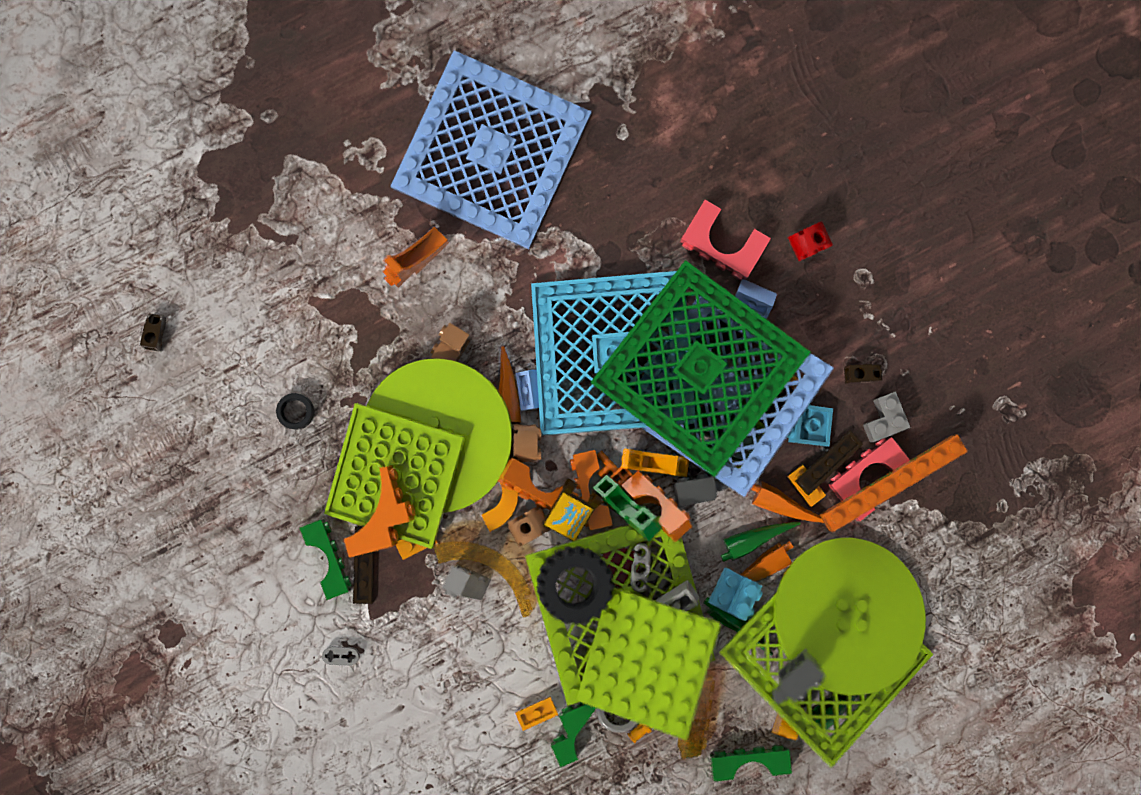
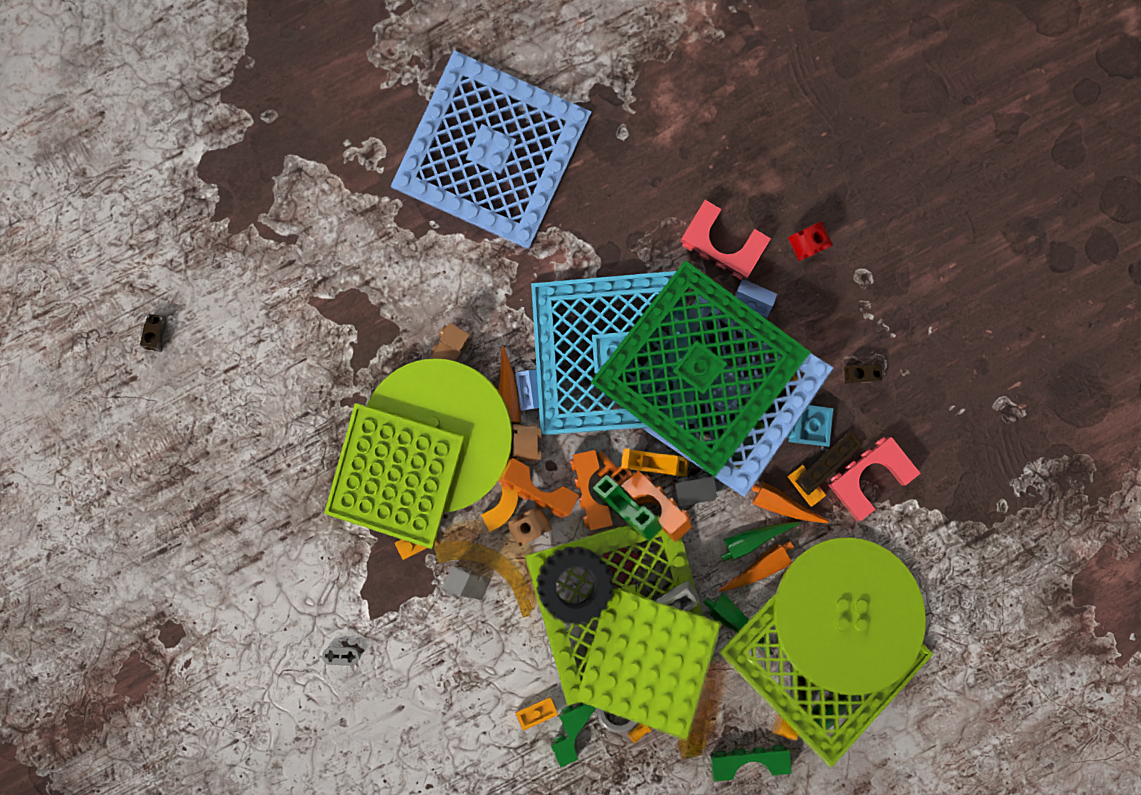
(281, 406): black tyre -> none
(335, 581): green arch -> none
(363, 576): dark brown tile -> none
(390, 511): orange arch -> none
(414, 258): orange arch -> none
(571, 512): flag -> none
(640, 576): light grey piece -> none
(736, 594): medium azure plate -> none
(798, 678): dark grey hinge -> none
(891, 418): light grey brick -> none
(893, 483): orange brick -> none

